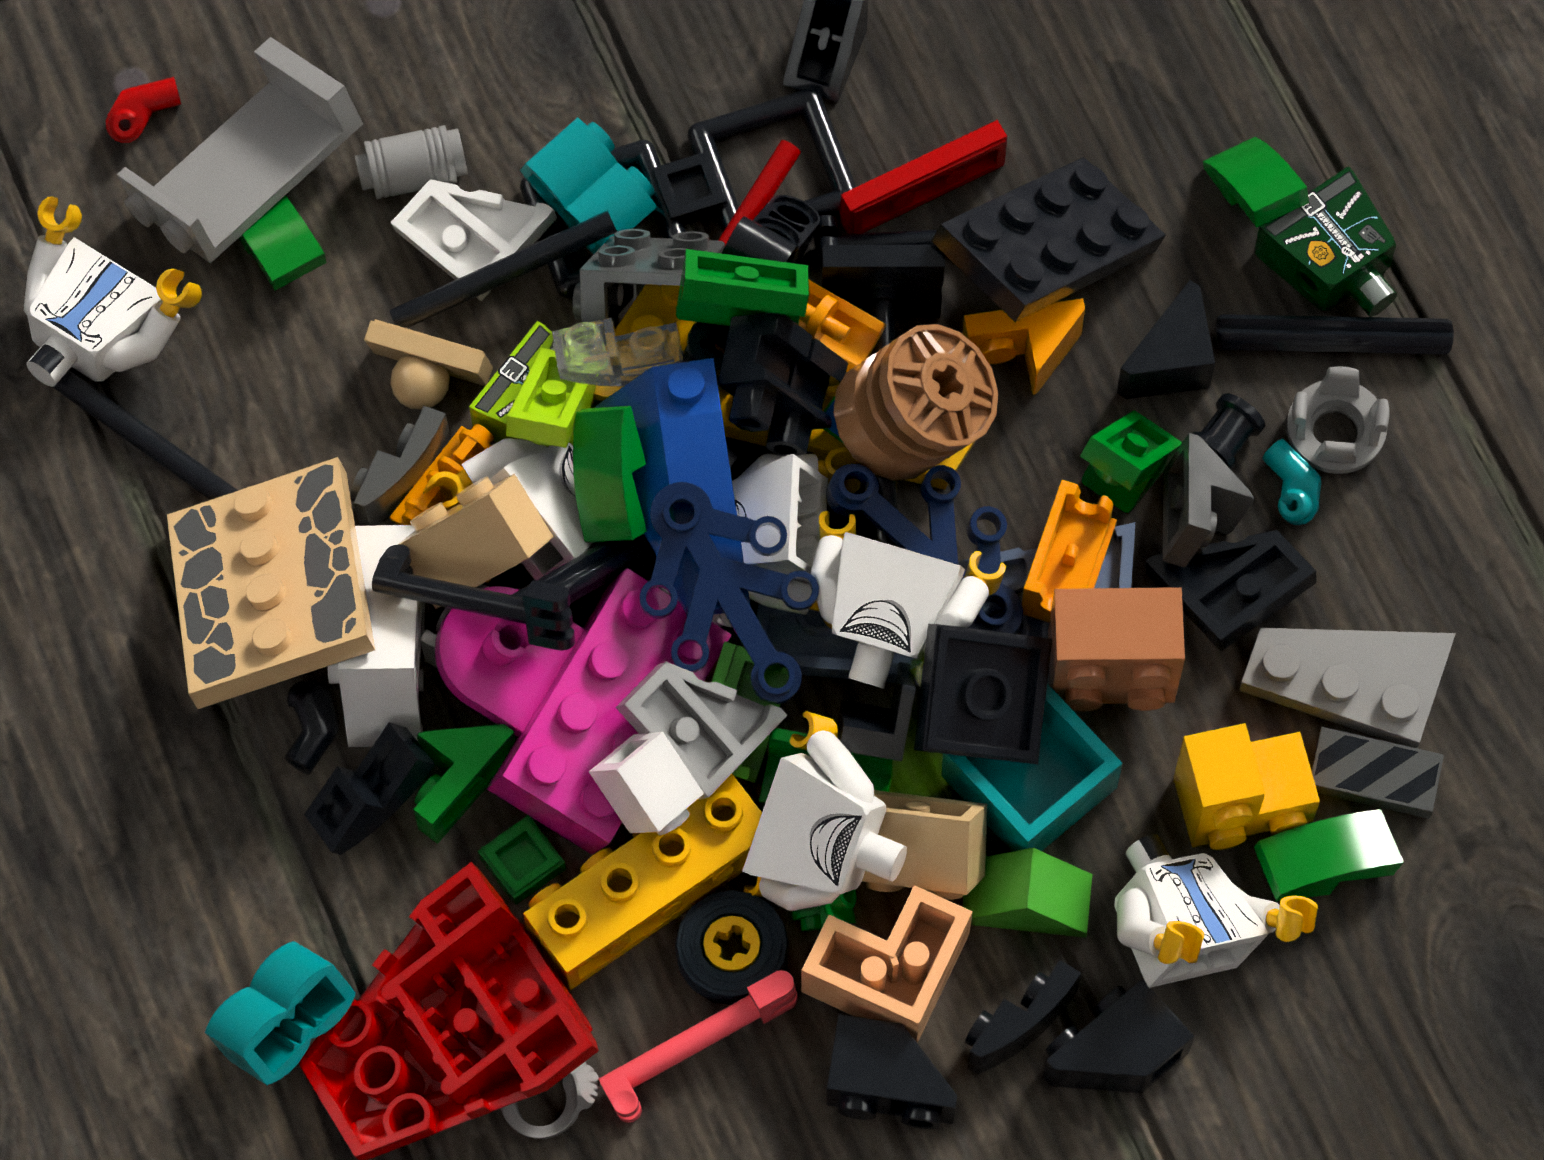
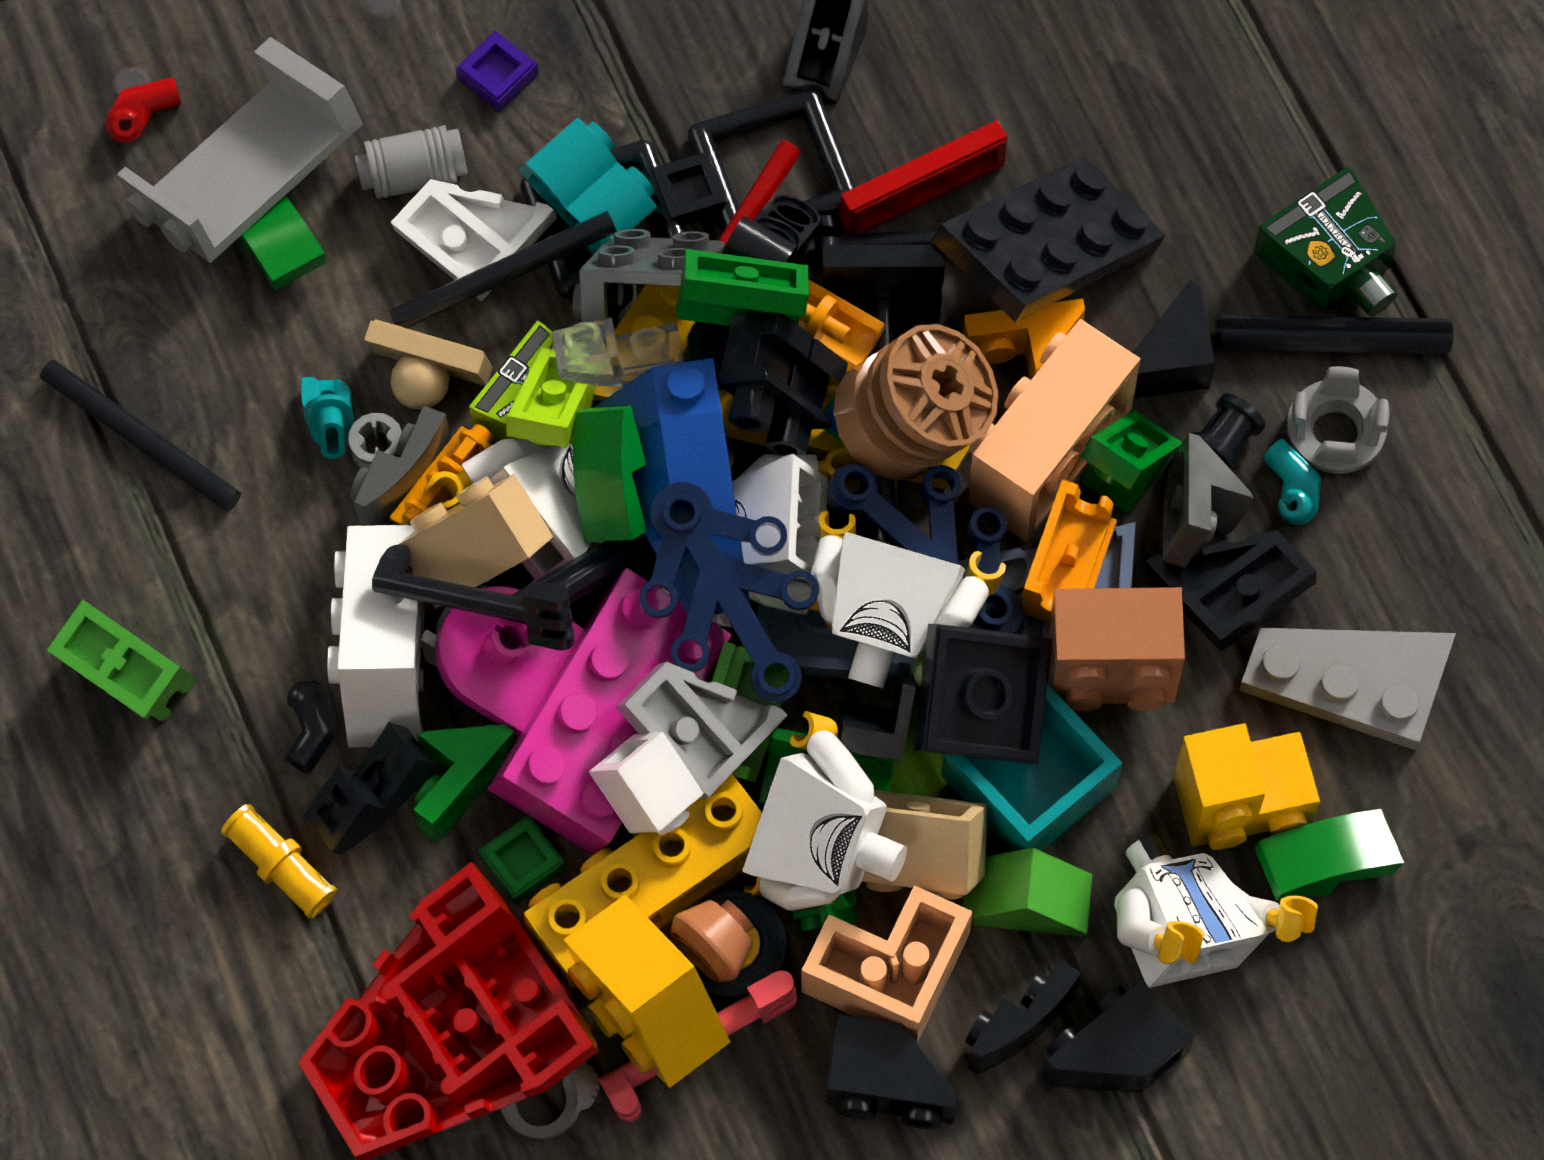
(92, 310): white torso -> none
(119, 662): none -> bright green hinge
(269, 583): tan plate -> none
(279, 861): none -> yellow pin
(286, 1006): teal brick -> none
(327, 413): none -> teal piece
(372, 424): none -> light grey bush
(497, 71): none -> dark purple tile
(645, 992): none -> yellow brick
(714, 938): none -> nougat cone
(1048, 423): none -> light nougat brick
(1257, 181): green slope -> none
(1376, 772): dark grey tile -> none

